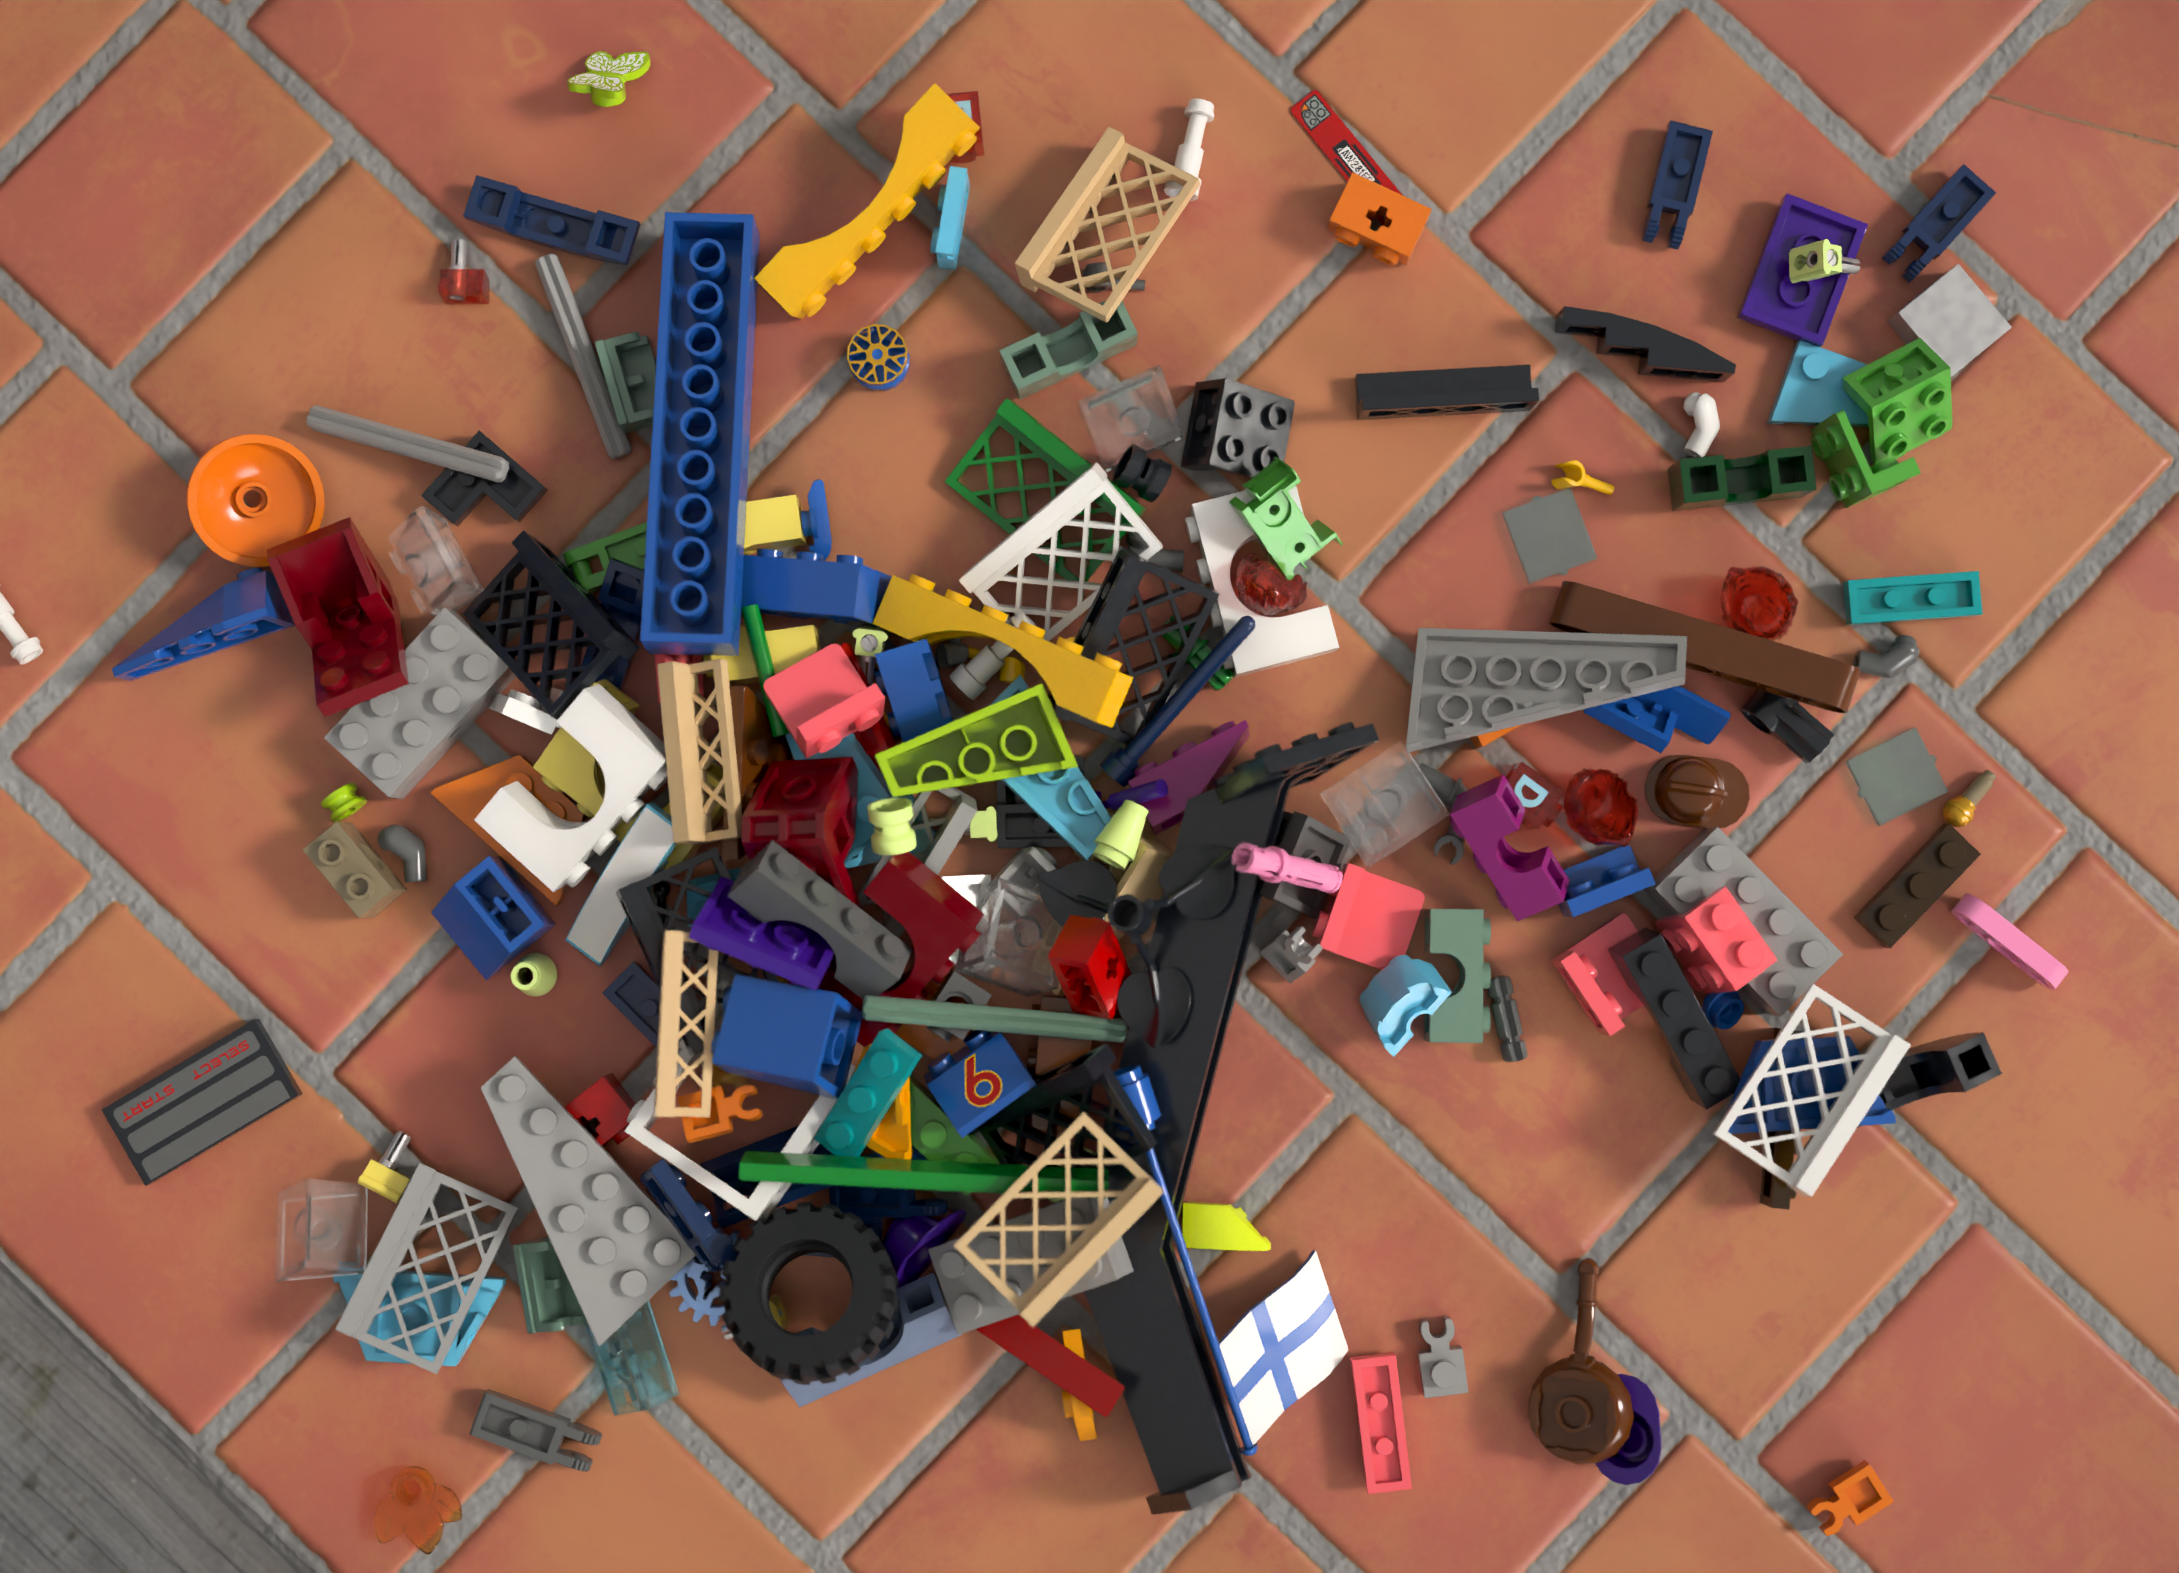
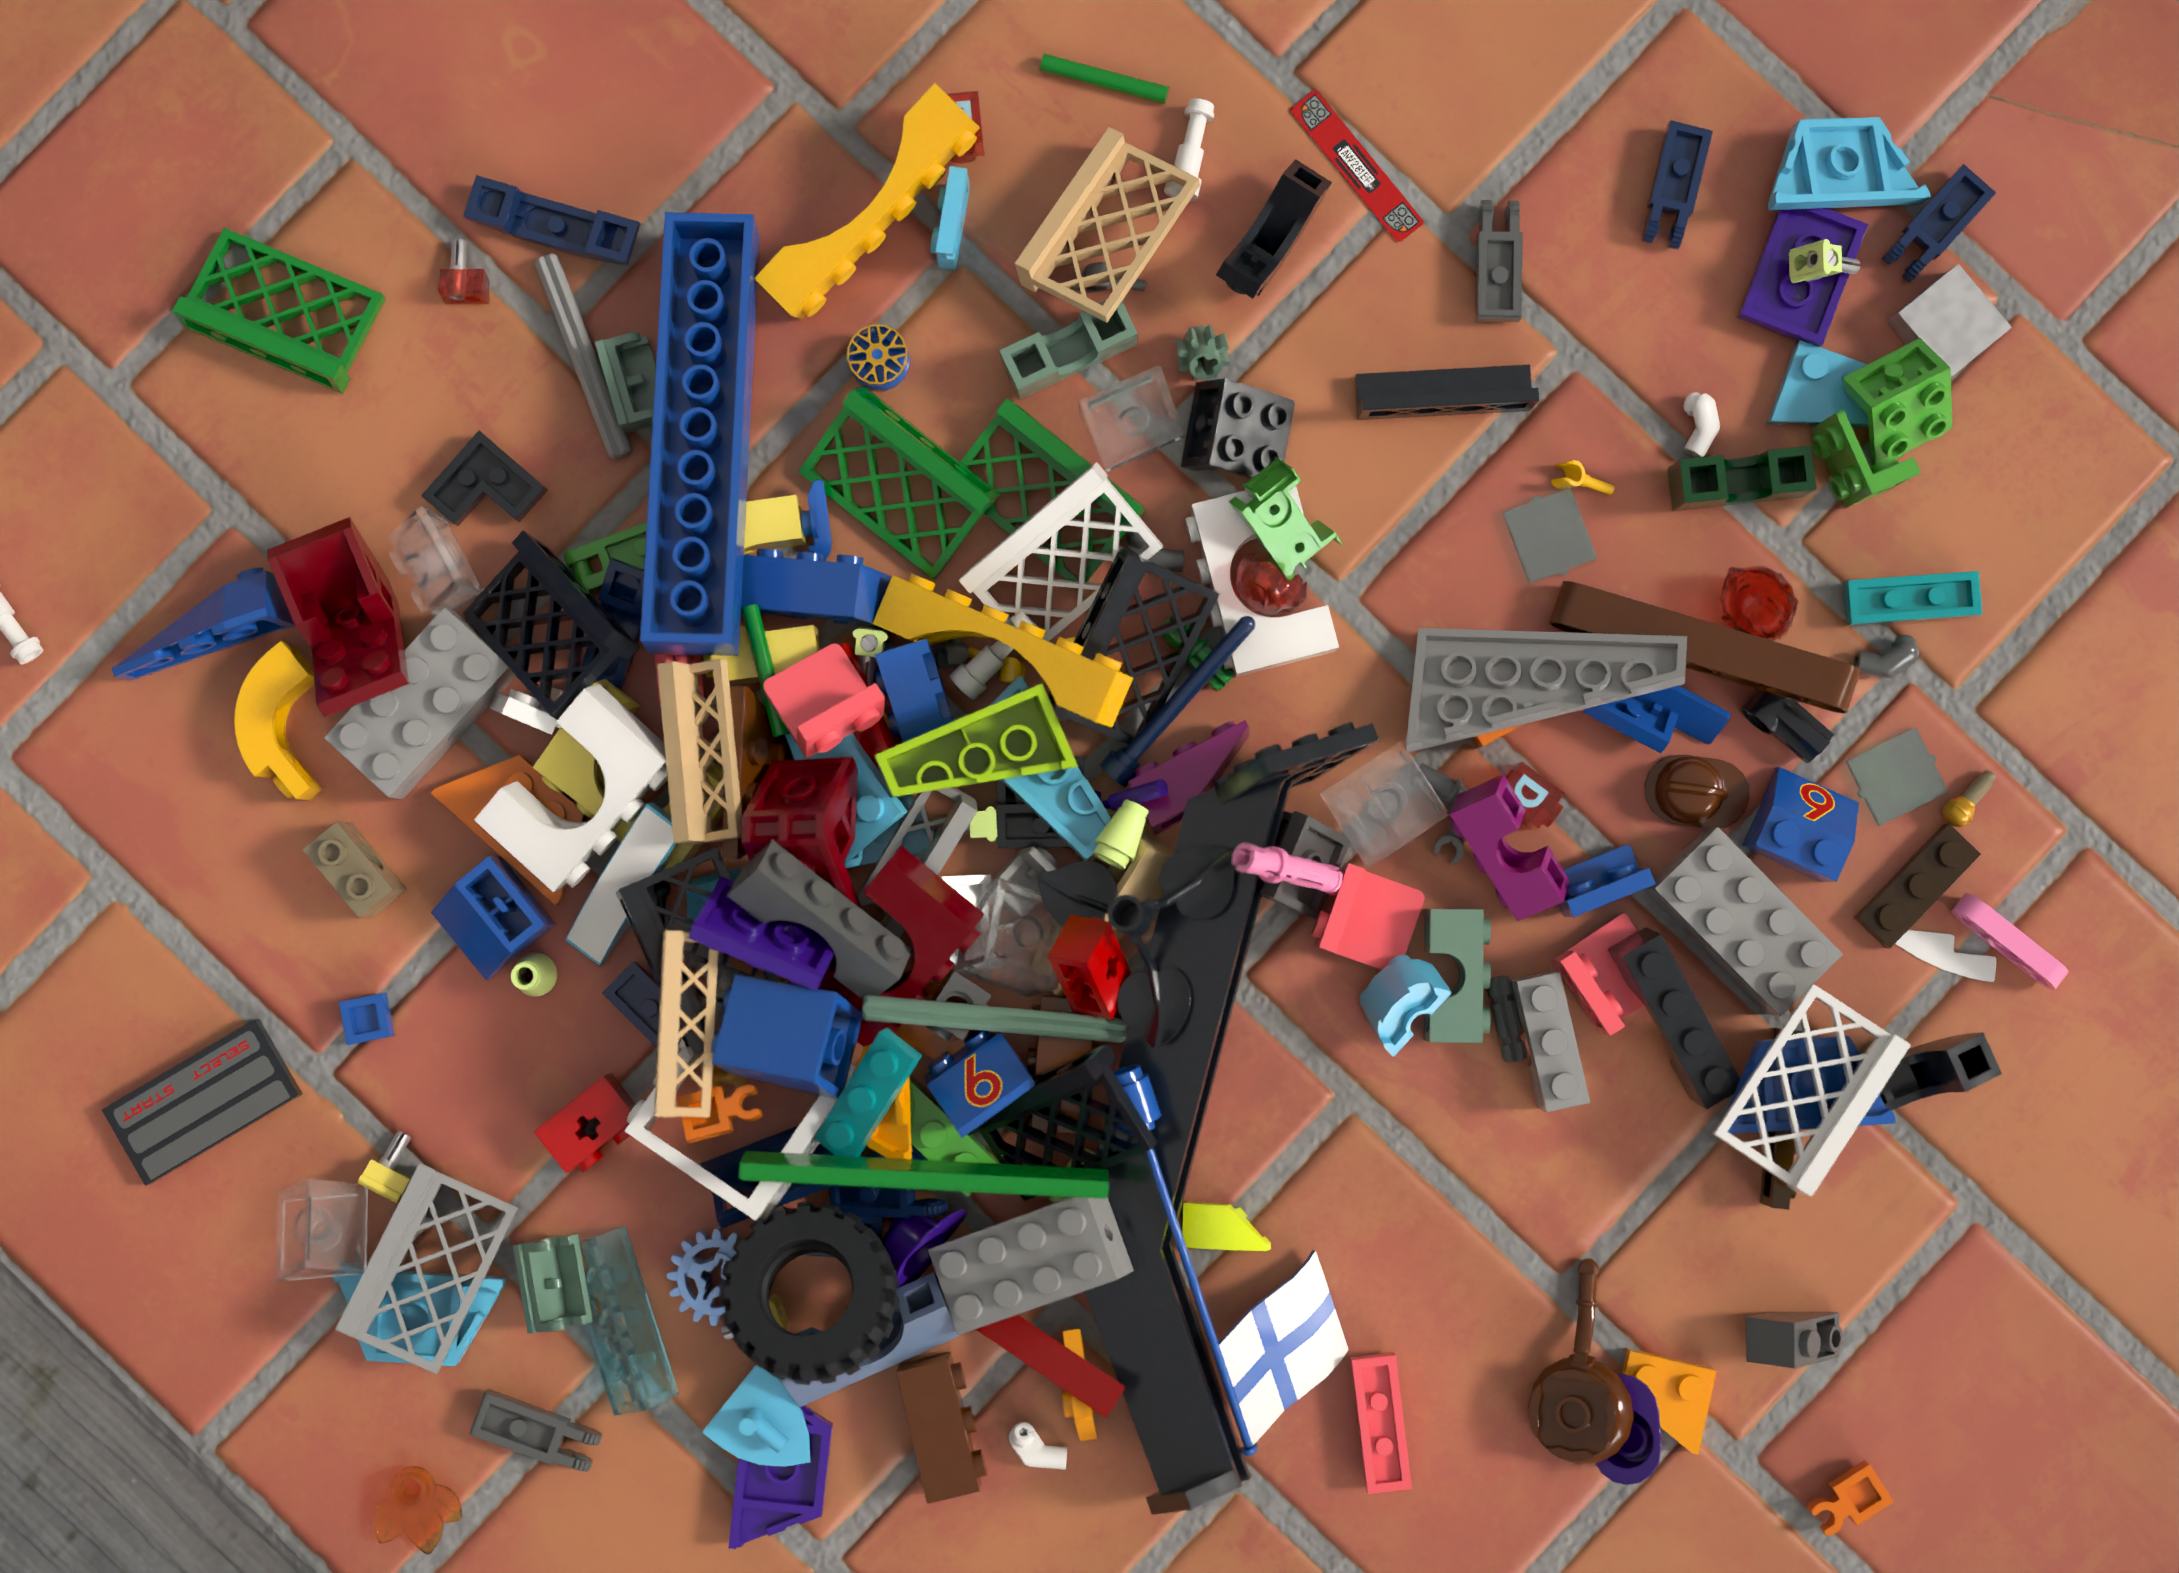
(262, 718): none -> yellow arch
(272, 345): none -> green fence
(287, 489): orange dish -> none
(343, 802): lime bush -> none
(366, 1018): none -> blue plate
(407, 847): dark grey arm -> none
(408, 443): light grey axle -> none
(597, 1217): light grey wing -> none
(607, 76): lime animal -> none
(688, 1217): dark blue hinge -> none
(762, 1423): none -> medium azure shield
(776, 1496): none -> dark purple wing
(892, 827): yellowish green wheel -> none
(921, 453): none -> green fence
(941, 1427): none -> reddish brown brick
(1033, 1451): none -> white arm
(1087, 1247): tan fence -> none
(1104, 78): none -> green bar
(1142, 473): black wheel -> none
(1202, 352): none -> sand green gear
(1274, 231): none -> black arch
(1291, 954): light grey plate -> none
(1366, 200): orange brick -> none
(1441, 1366): light grey plate -> none
(1499, 266): none -> dark grey hinge
(1554, 1053): none -> light grey arch
(1601, 807): clear red hair -> none
(1658, 349): black slope -> none
(1680, 1391): none -> light orange wing
(1716, 944): coral bracket -> none
(1723, 1009): blue plate -> none
(1793, 1338): none -> dark grey slope
(1804, 826): none -> blue slope
(1843, 166): none -> medium azure wing
(1939, 951): none -> white sticker

